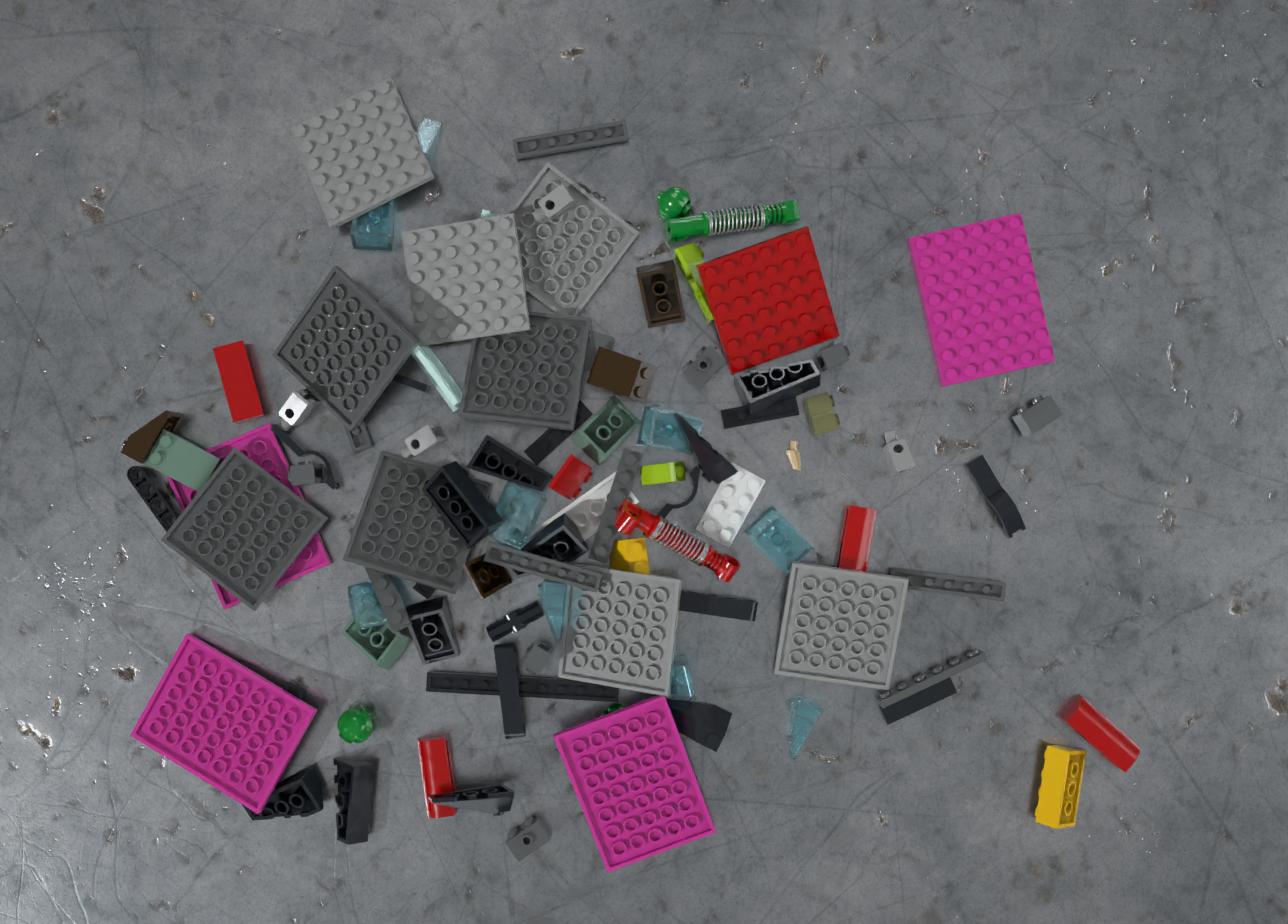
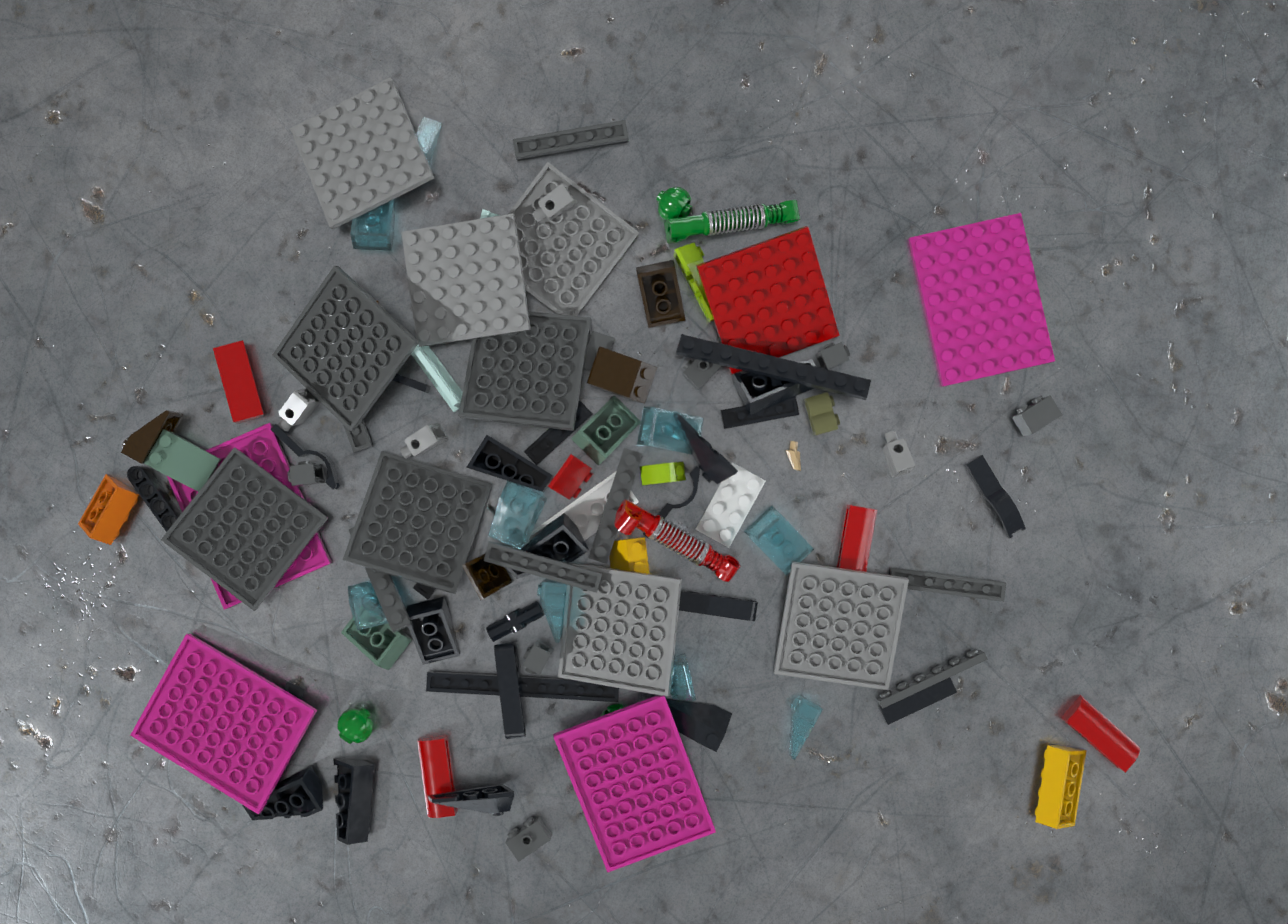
(108, 510): none -> orange slope
(461, 504): black slope -> none
(773, 367): none -> black plate

